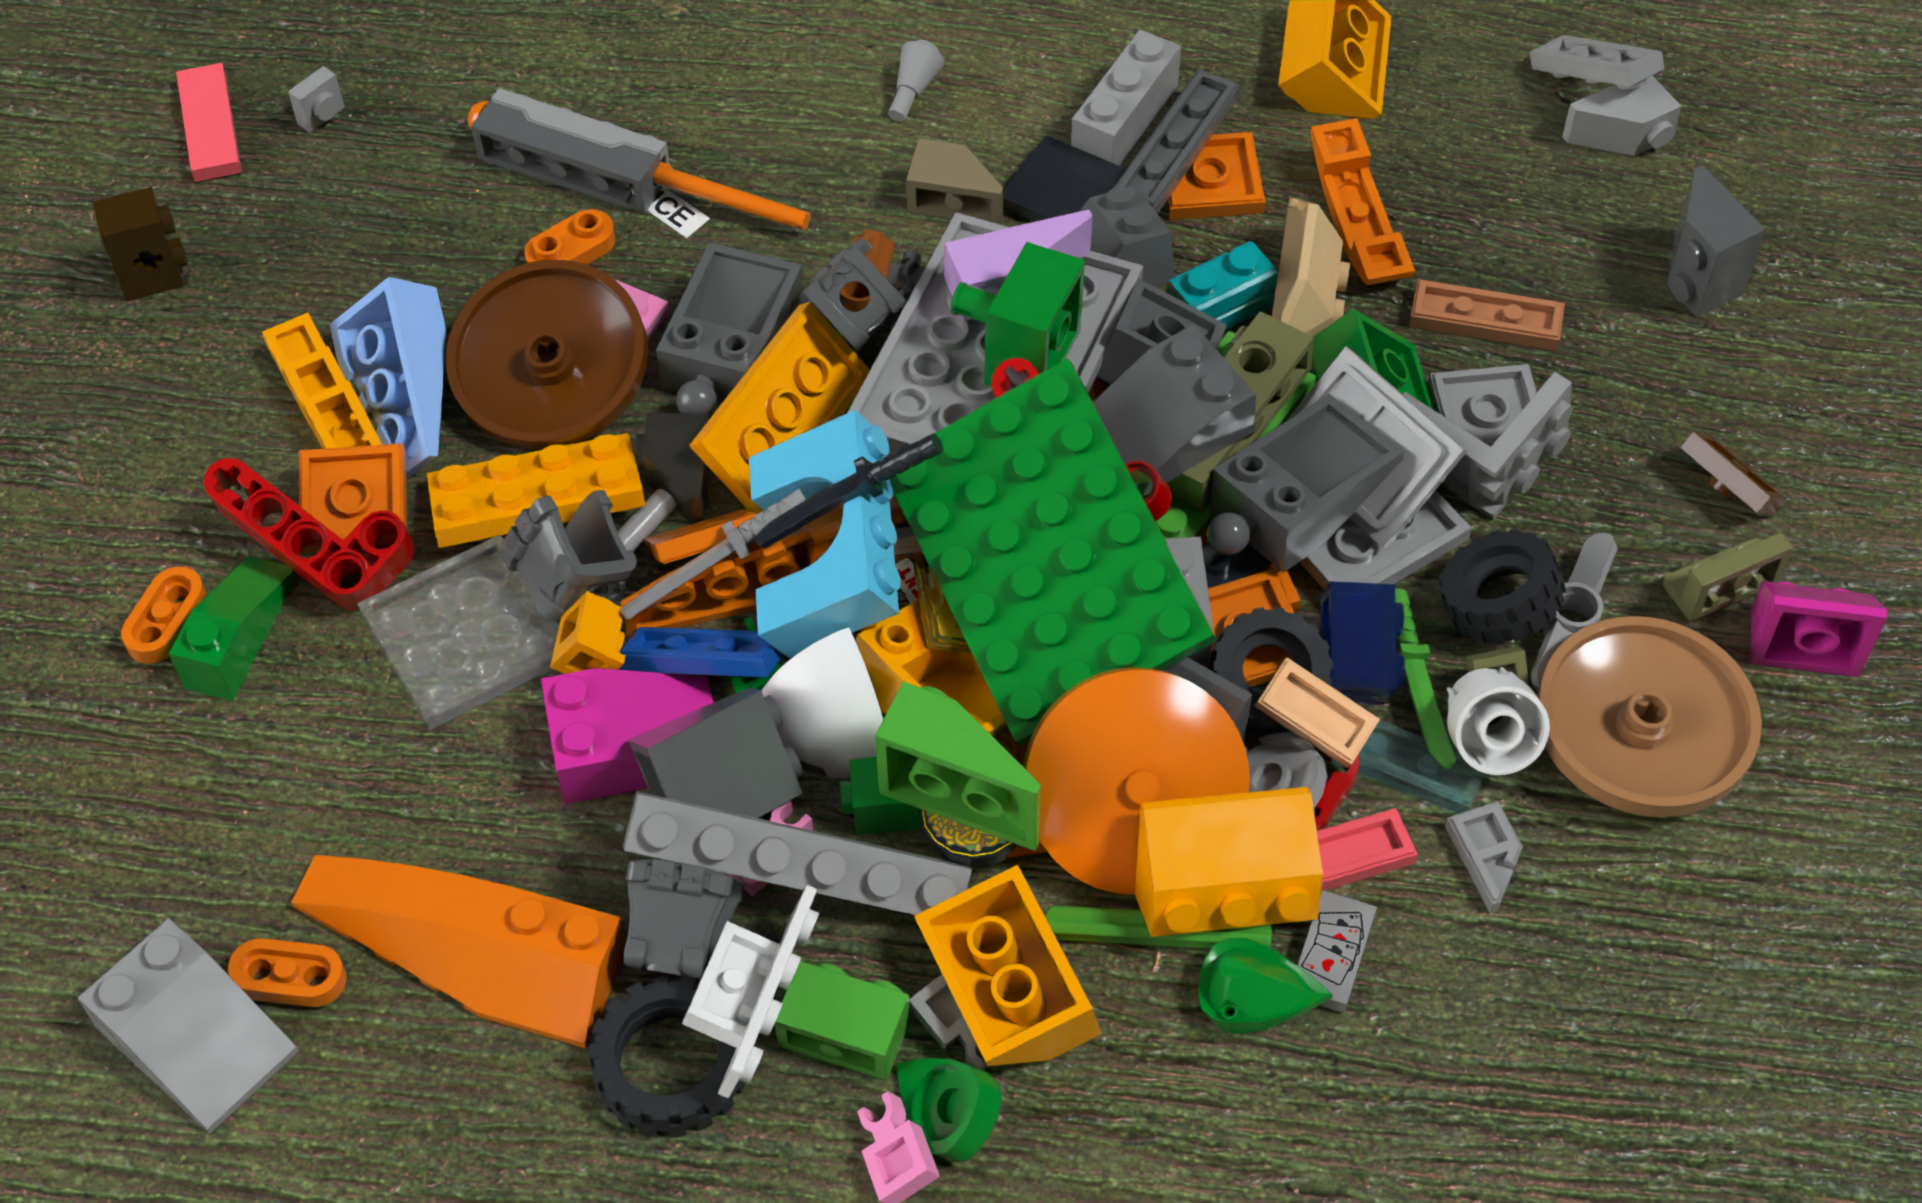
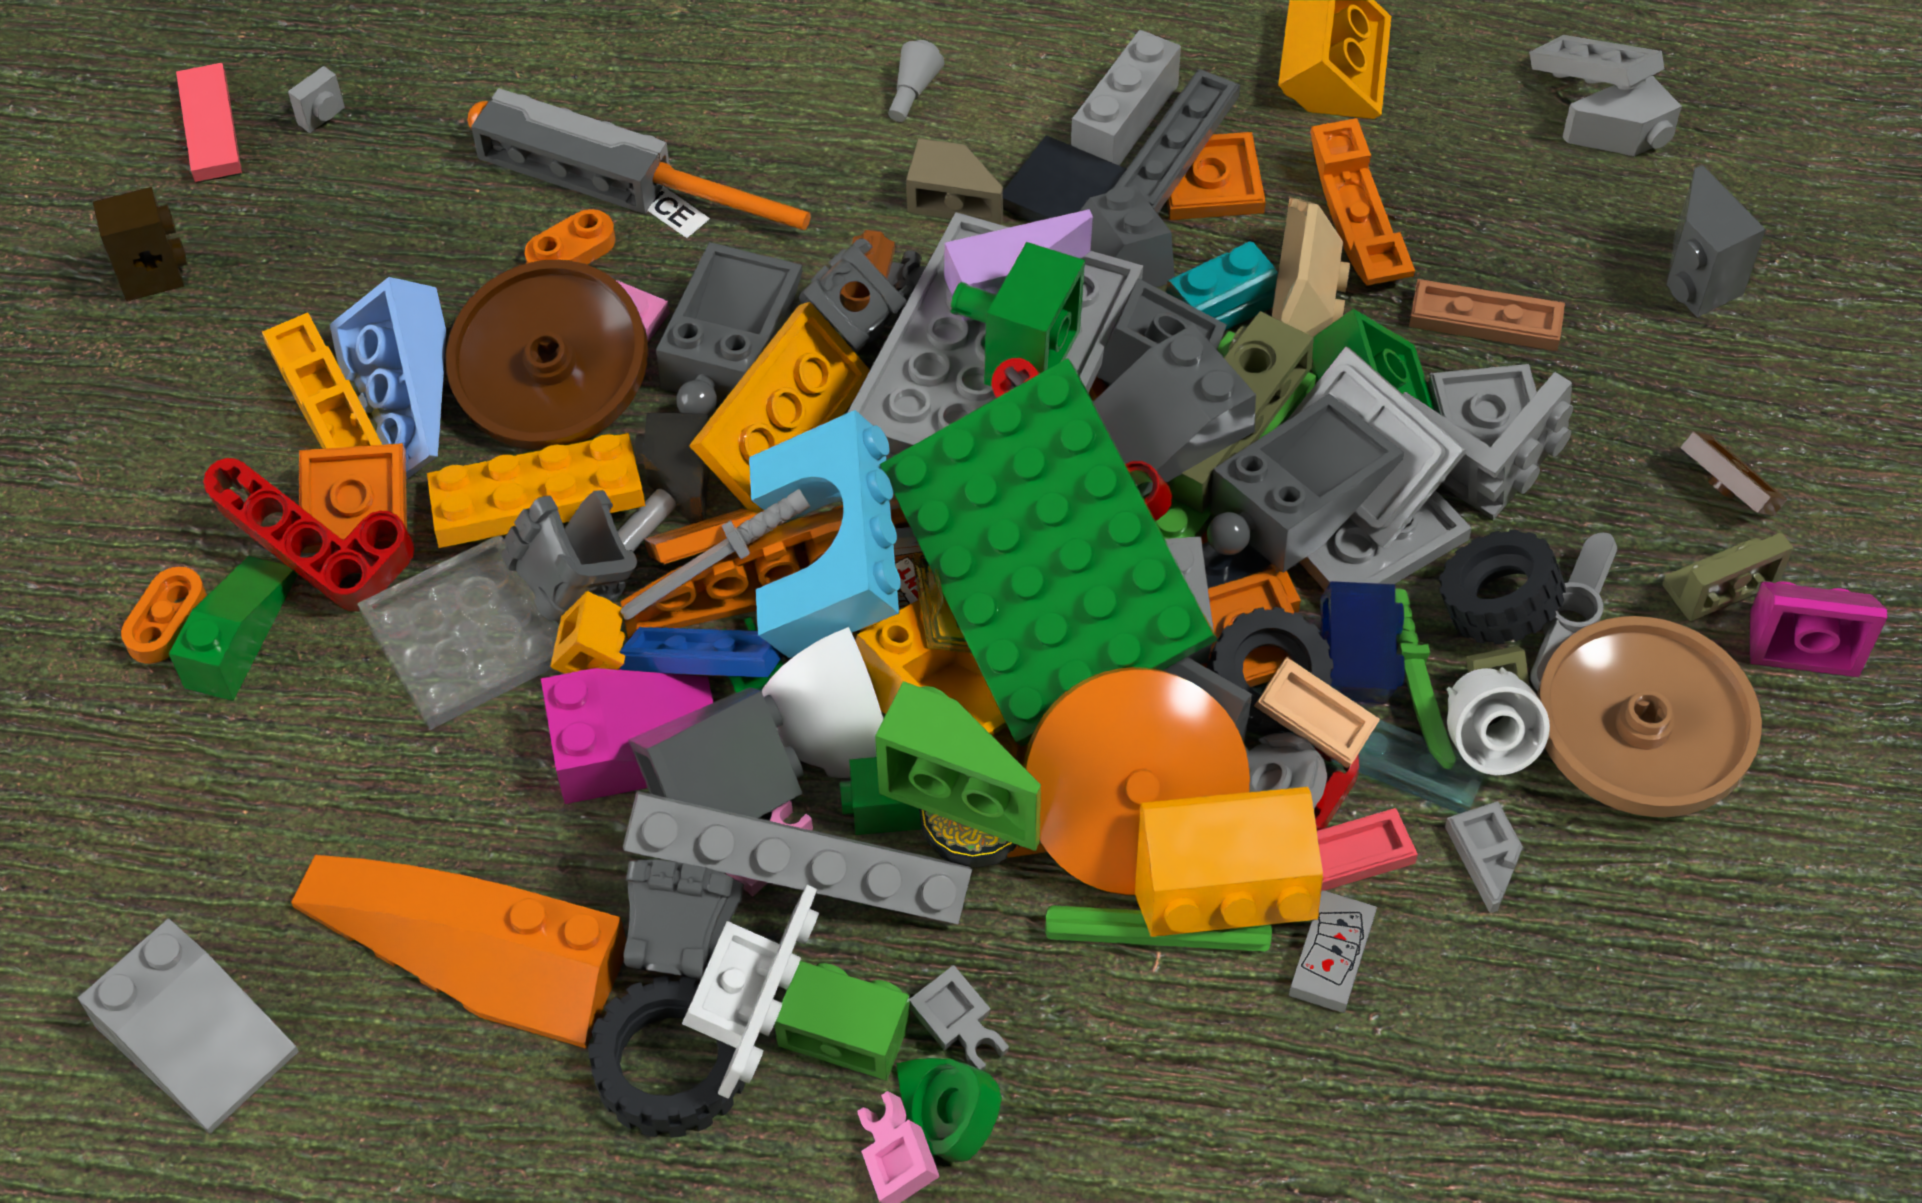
(291, 971): orange plate -> none
(866, 479): black sword -> none
(1008, 972): light orange slope -> none
(1256, 985): green piece -> none

